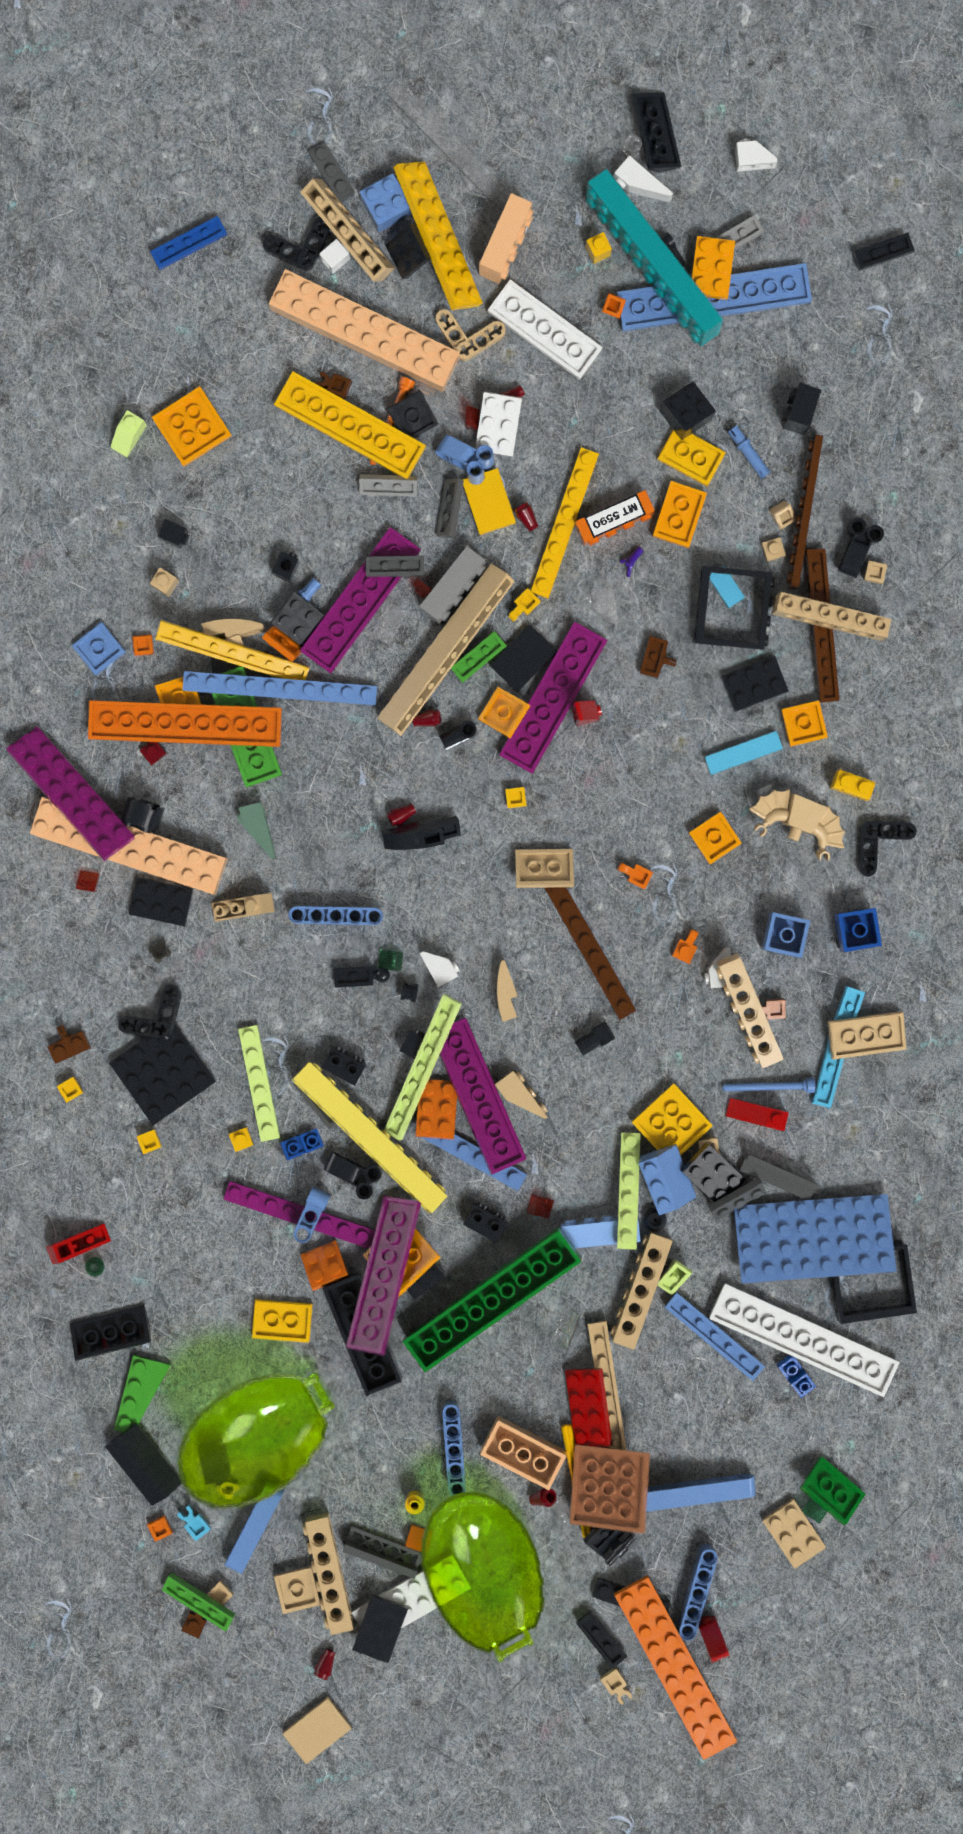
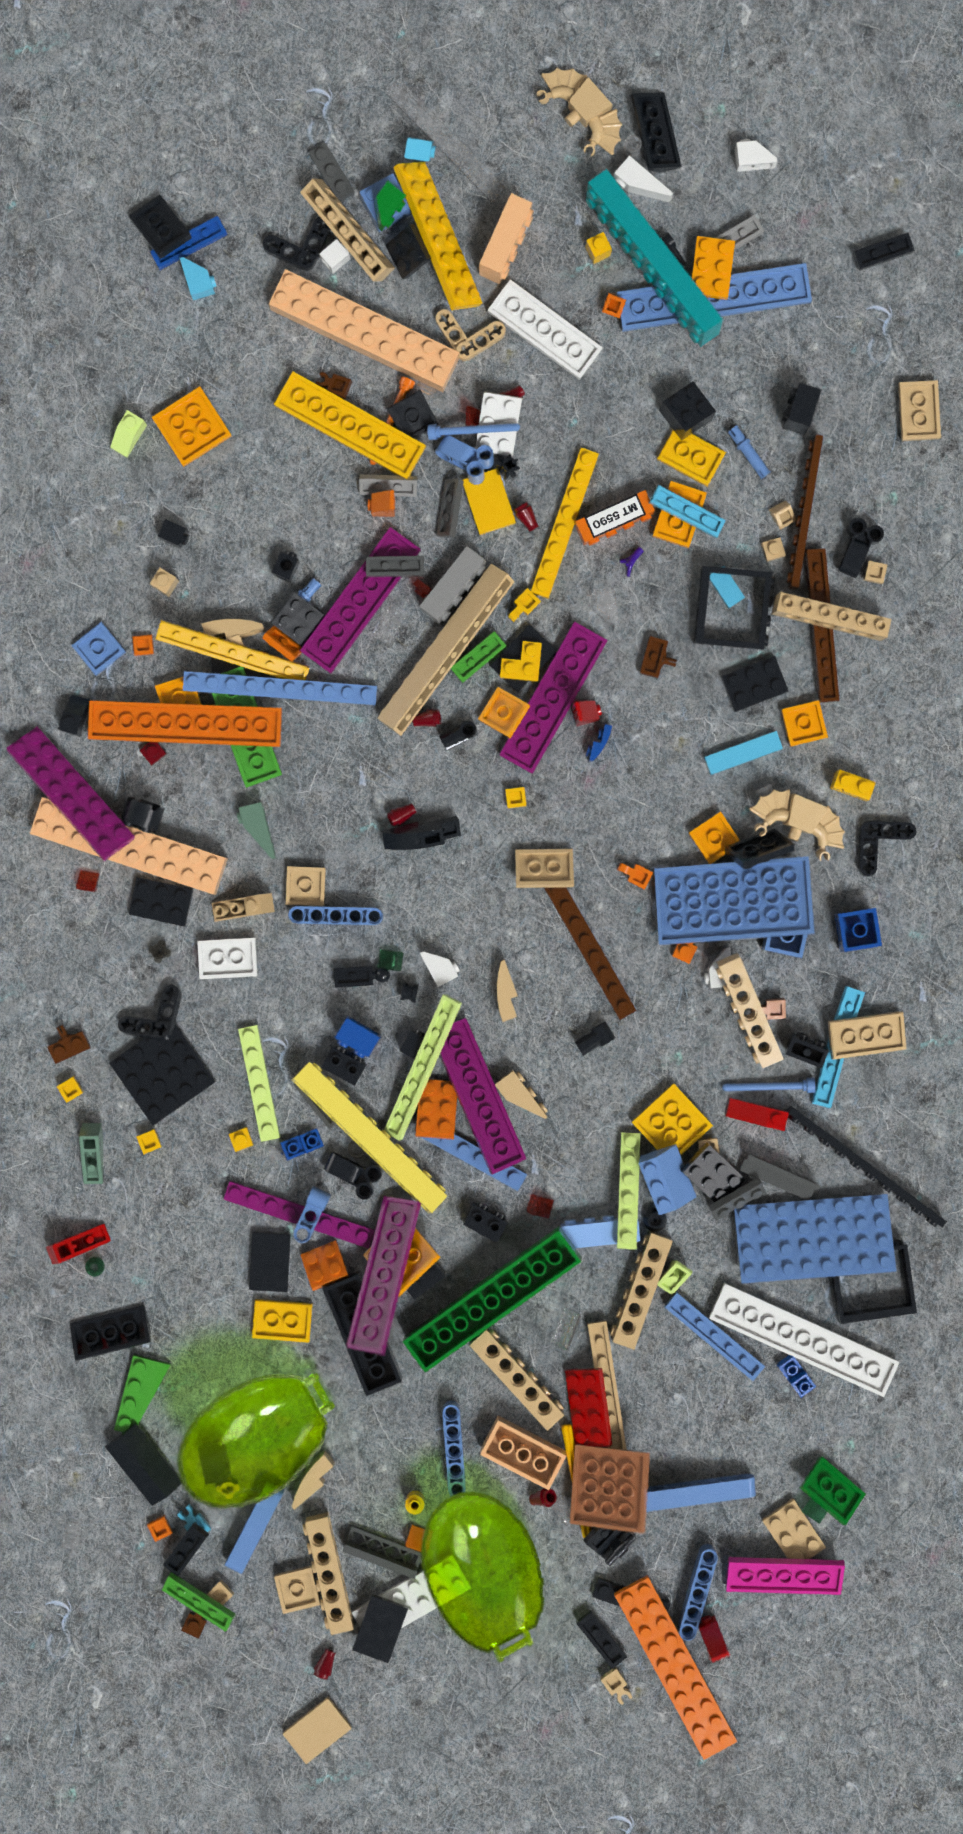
(74, 715): none -> black slope
(91, 1152): none -> sand green slope
(160, 226): none -> black plate
(186, 1549): none -> black plate
(198, 279): none -> medium azure slope
(227, 958): none -> white plate
(270, 1261): none -> black tile
(305, 886): none -> tan plate
(313, 1478): none -> tan slope
(357, 1037): none -> blue brick
(382, 504): none -> orange slope
(387, 203): none -> green slope
(419, 149): none -> medium azure slope
(436, 432): none -> medium blue piece
(511, 464): none -> black gear
(526, 668): none -> yellow plate
(546, 1417): none -> tan brick
(586, 105): none -> tan torso
(596, 748): none -> blue slope
(687, 511): none -> medium azure tile
(734, 902): none -> medium blue plate
(759, 849): none -> black plate
(785, 1575): none -> dark pink plate
(806, 1049): none -> black brick
(871, 1172): none -> black plate
(919, 410): none -> tan plate

